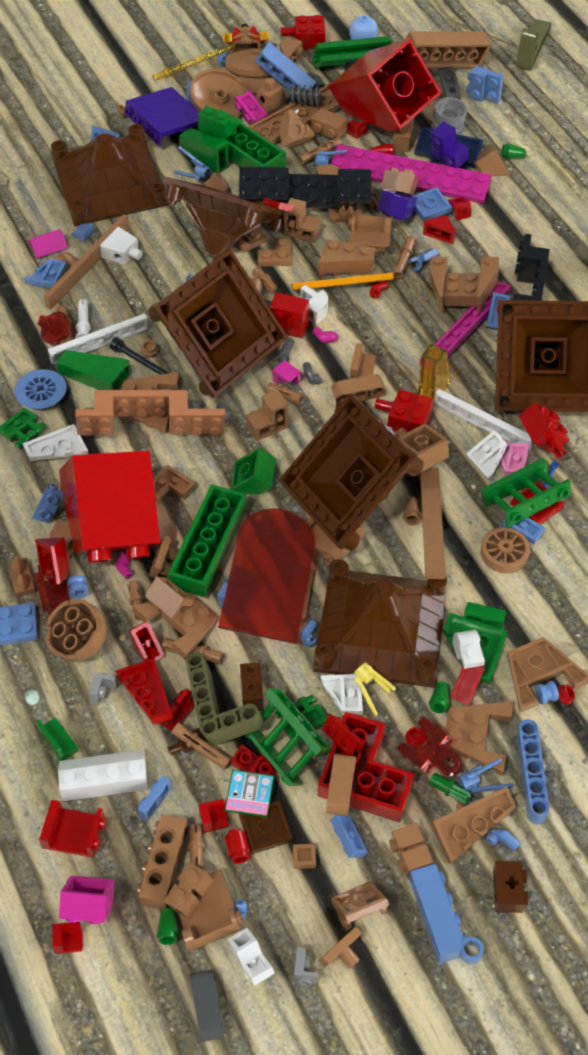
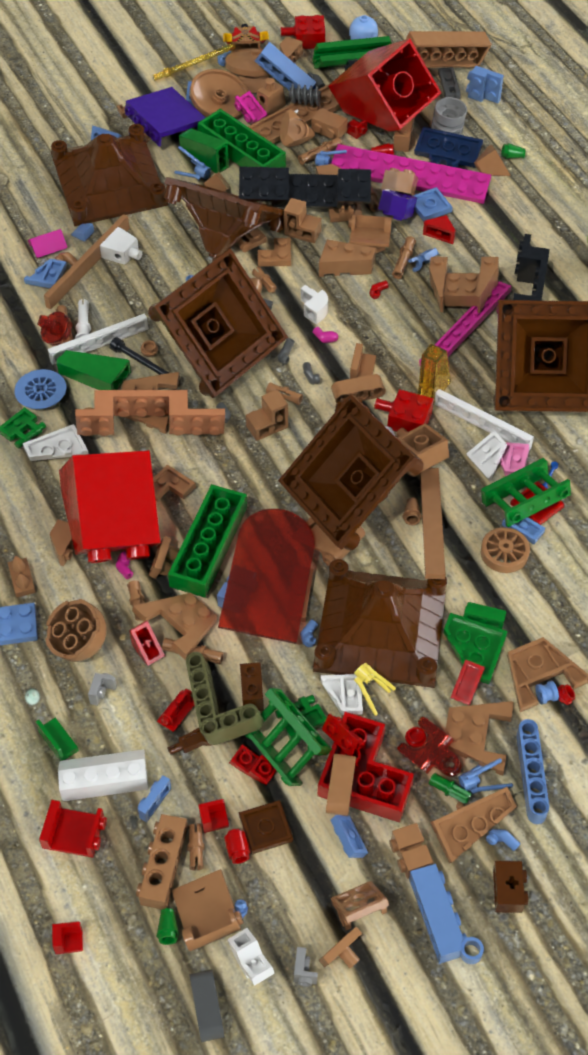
(48, 504): medium blue hinge -> none
(50, 593): clear red bracket -> none
(53, 558): red slope -> none
(77, 586): medium blue wheel -> none
(86, 899): dark pink piece -> none
(146, 688): red wing -> none
(168, 596): medium nougat panel -> none
(179, 732): medium nougat pin -> none
(180, 896): medium nougat piece -> none
(217, 122): green slope -> none
(249, 793): piece -> none
(253, 472): green slope -> none
(276, 204): red tile -> none
(286, 373): dark pink panel -> none
(291, 313): red brick -> none
(304, 856): medium nougat plate -> none
(343, 281): light orange tile -> none
(440, 698): green cone -> none
(446, 147): dark purple brick -> none
(461, 207): red bracket -> none
(468, 648): white brick -> none
(492, 321): medium blue plate -> none
(532, 43): olive beam -> none
(545, 429): red brick -> none

